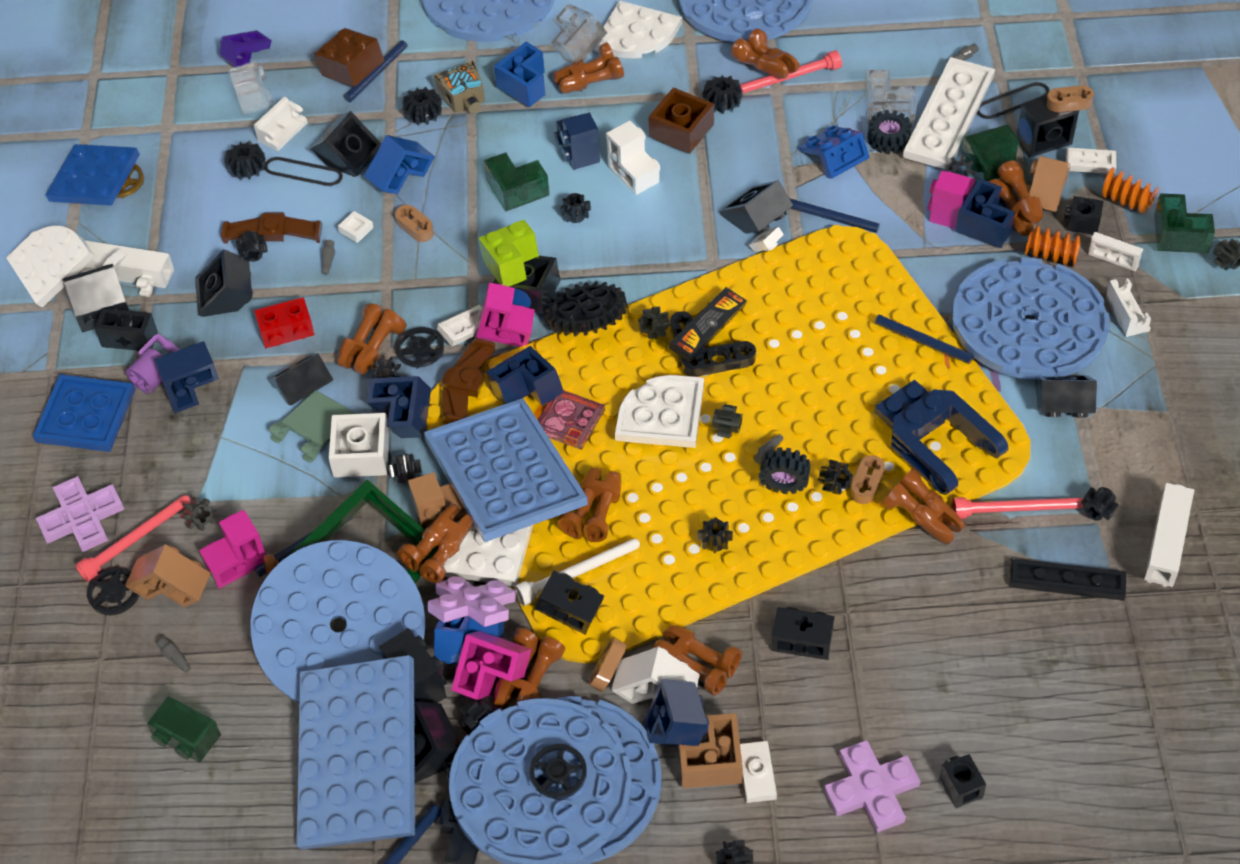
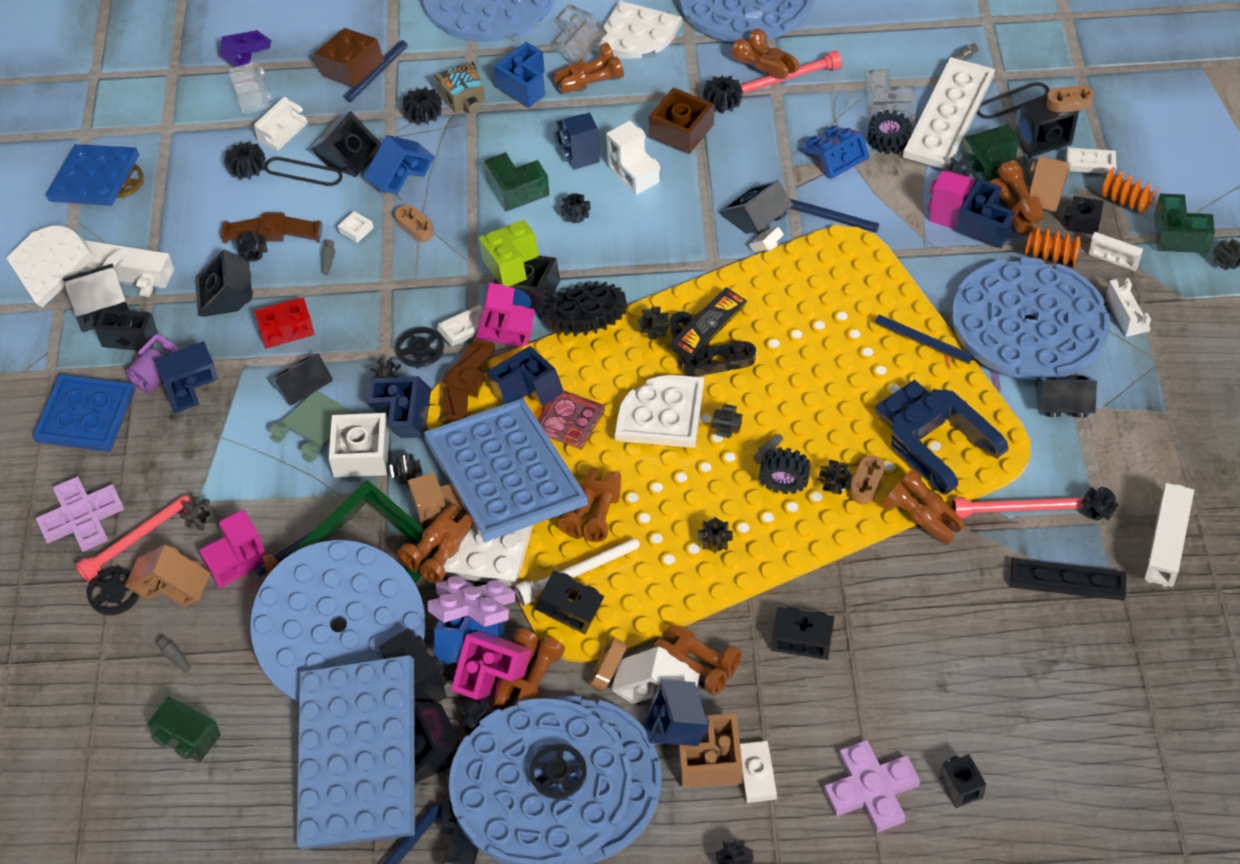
(367, 354): dark orange piece -> none

